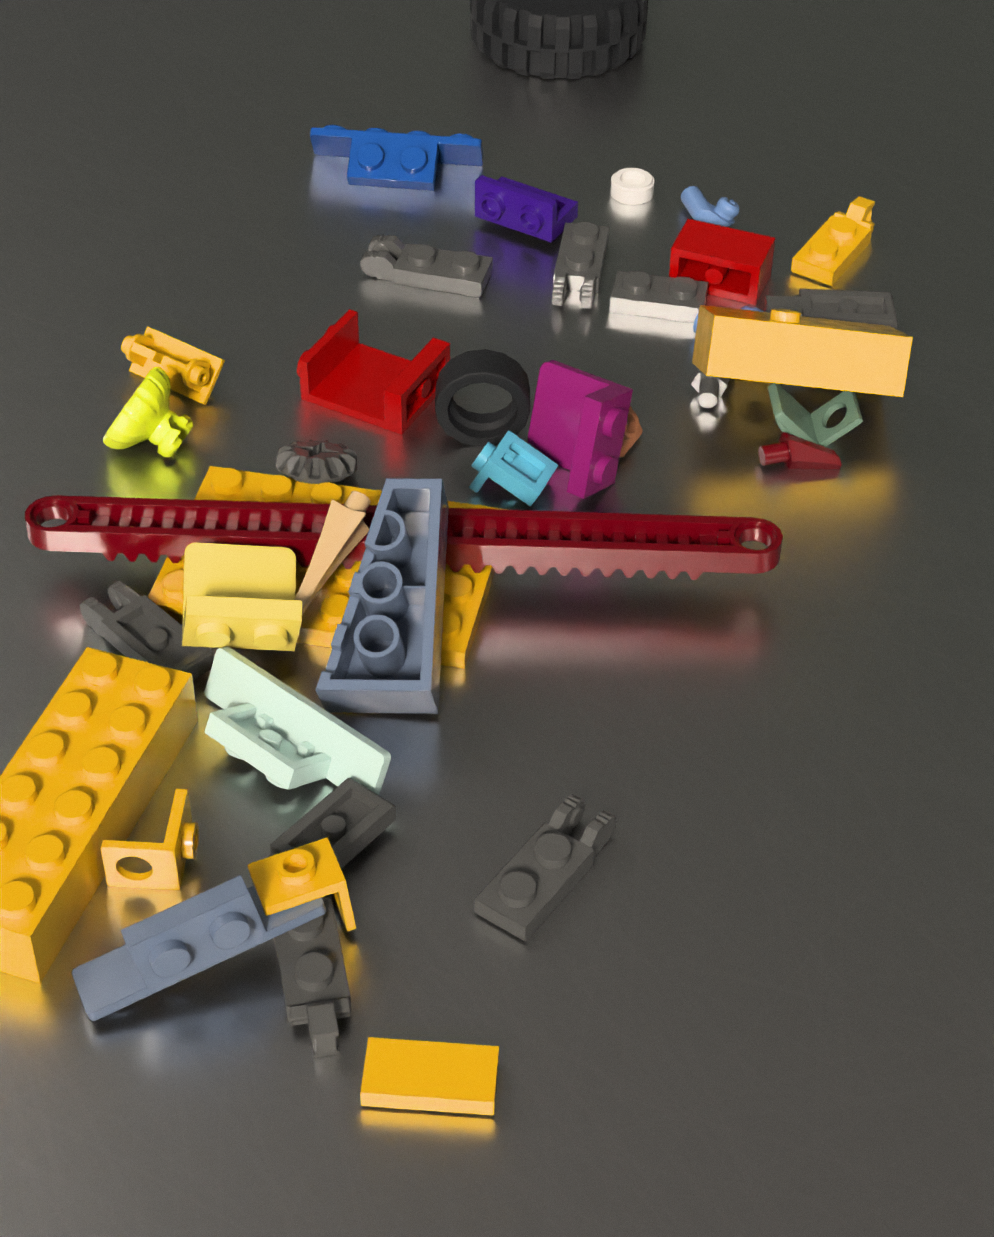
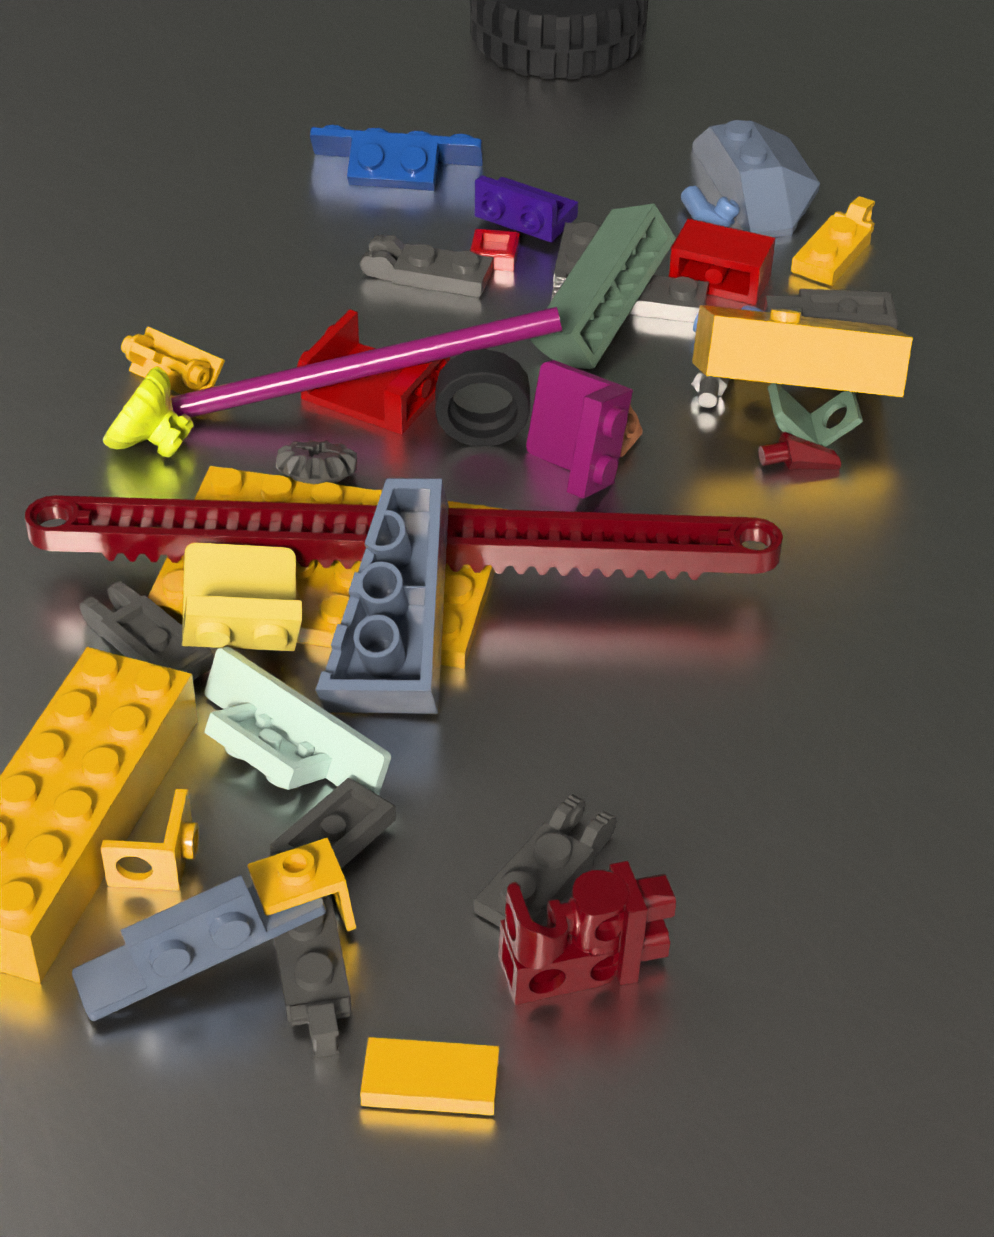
(339, 536): tan piece -> none
(367, 363): none -> magenta piece
(497, 244): none -> tile
(514, 467): medium azure bracket -> none
(588, 940): none -> dark red hips
(606, 284): none -> sand green brick
(632, 186): white tile -> none
(759, 173): none -> sand blue wedge

